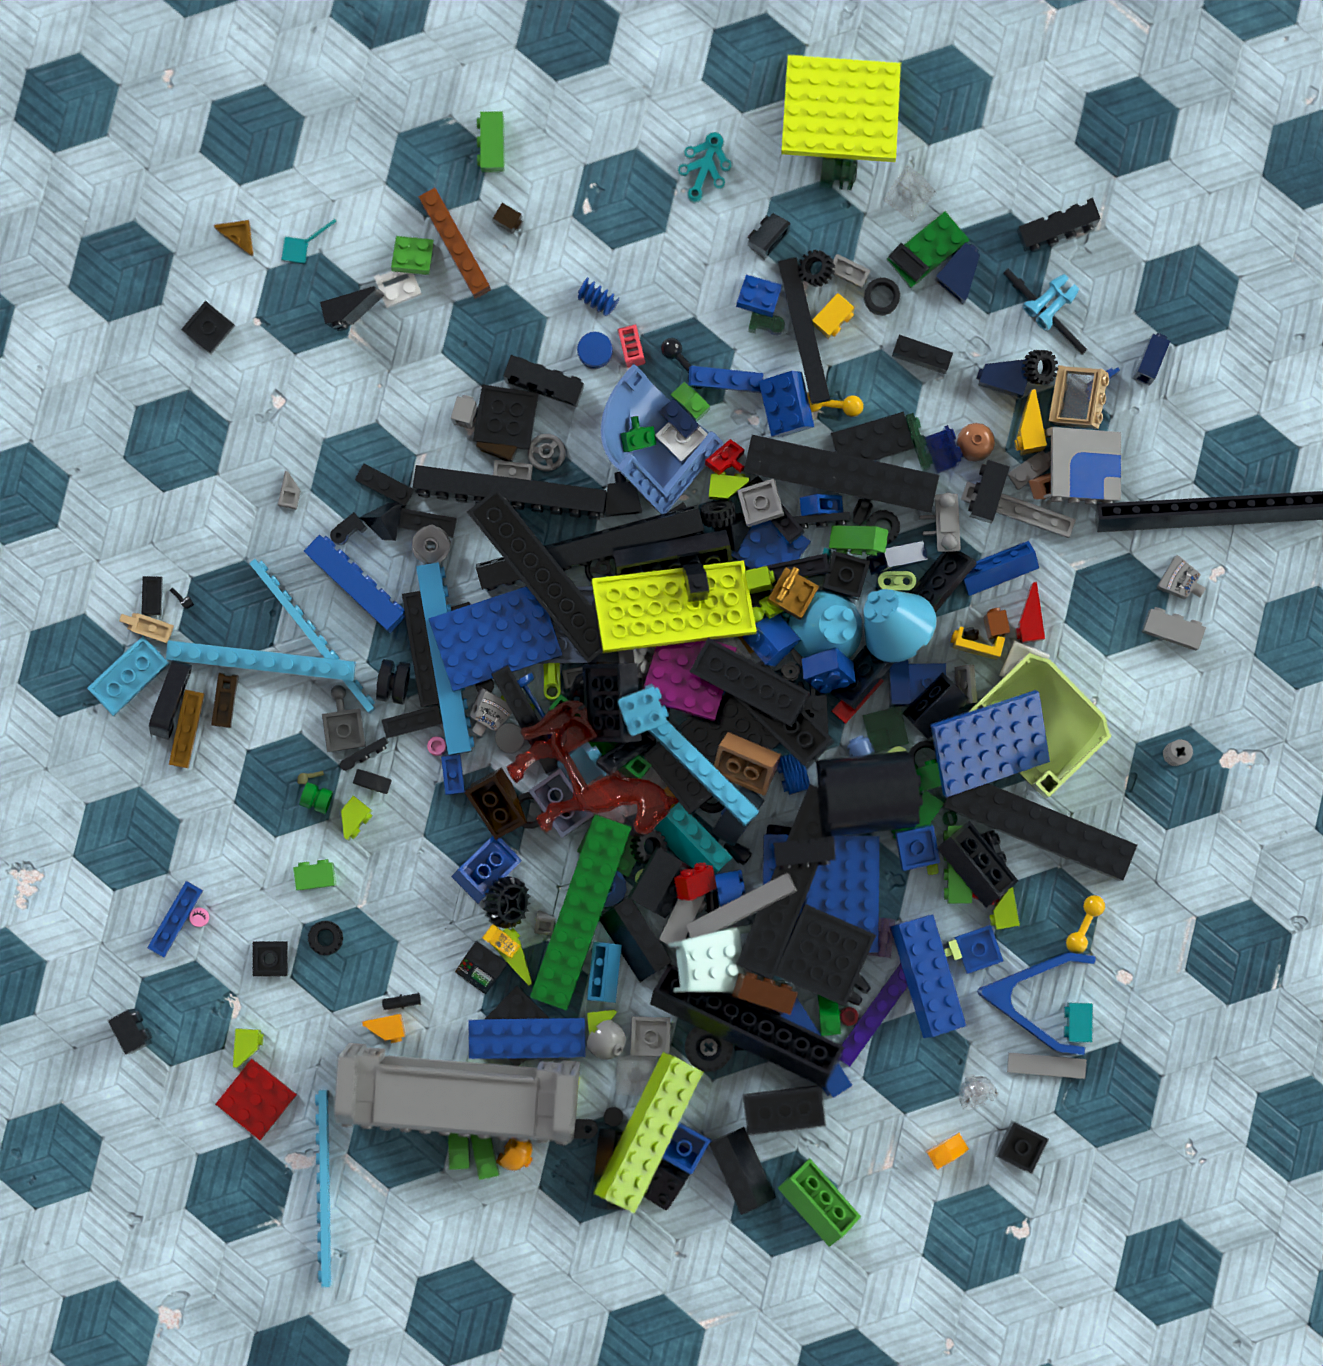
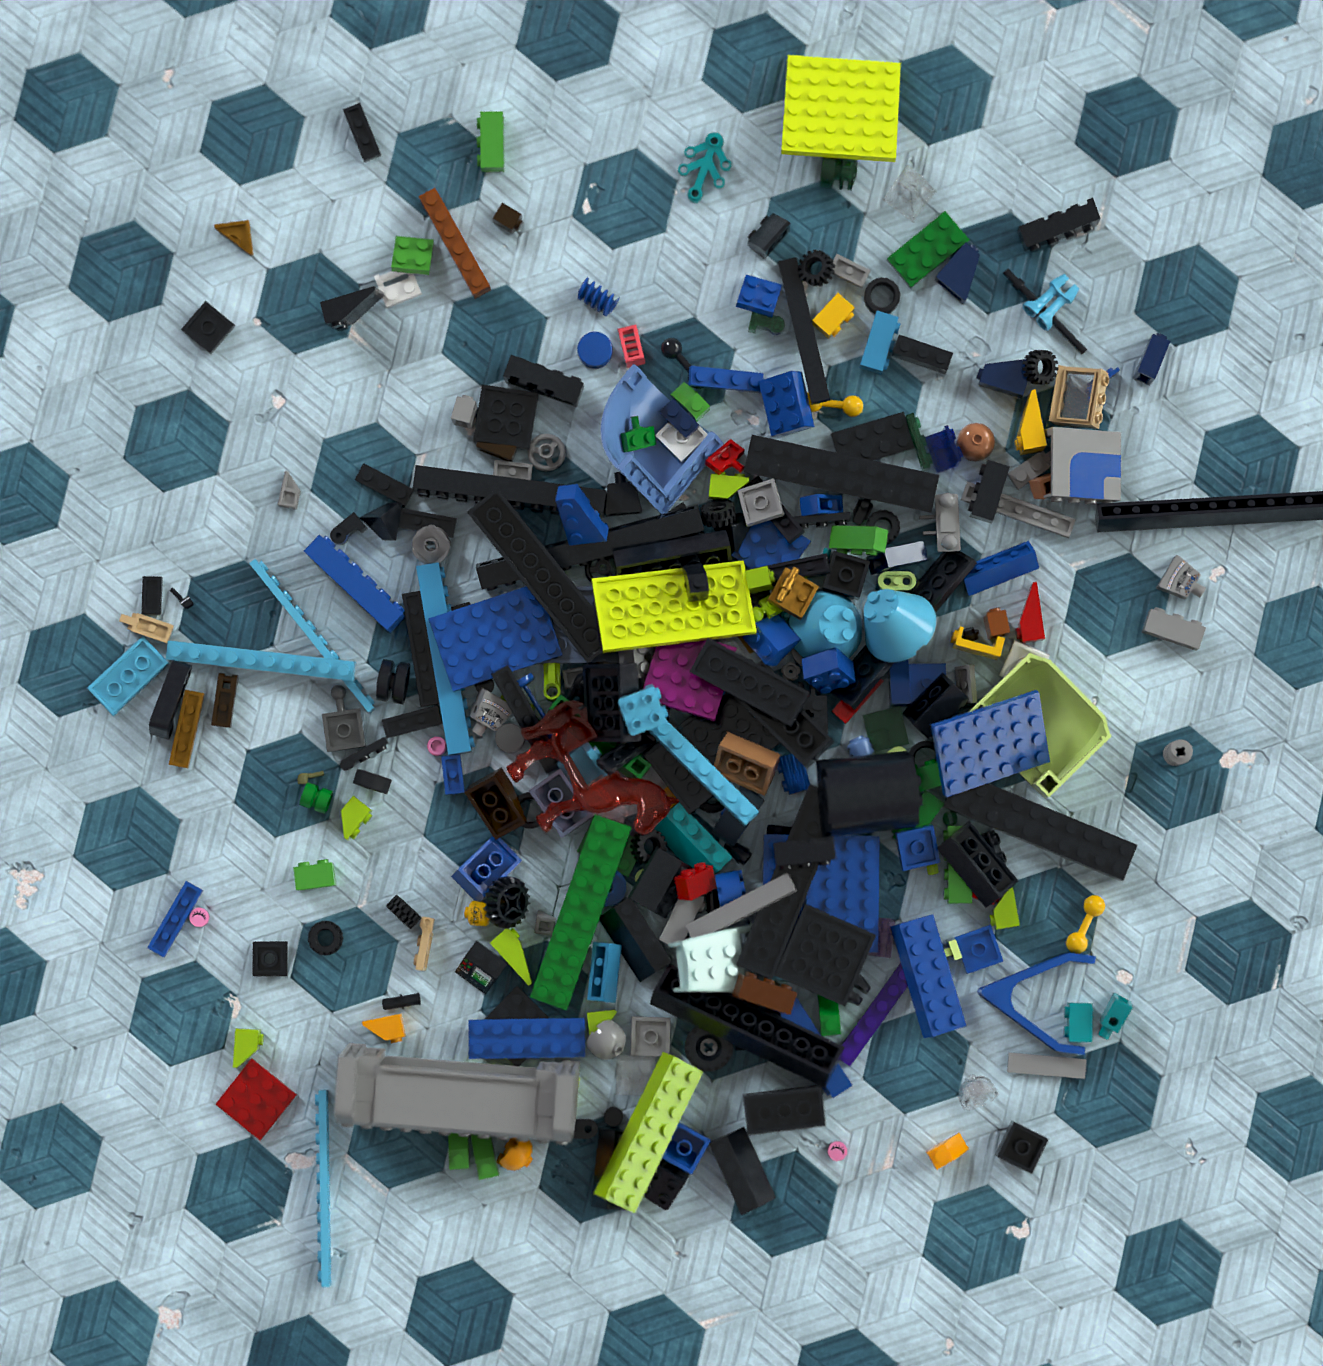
(130, 1031): black brick -> none
(296, 248): teal piece -> none
(362, 132): none -> black plate
(403, 911): none -> black tyre
(424, 942): none -> tan hinge
(476, 914): none -> yellow head
(501, 941): yellow leg -> none
(578, 517): none -> blue wedge
(819, 1202): bright green slope -> none
(837, 1151): none -> bright pink tile
(848, 1016): dark red plate -> none
(880, 342): none -> dark azure brick
(908, 262): black tile -> none
(1120, 1009): none -> teal torso

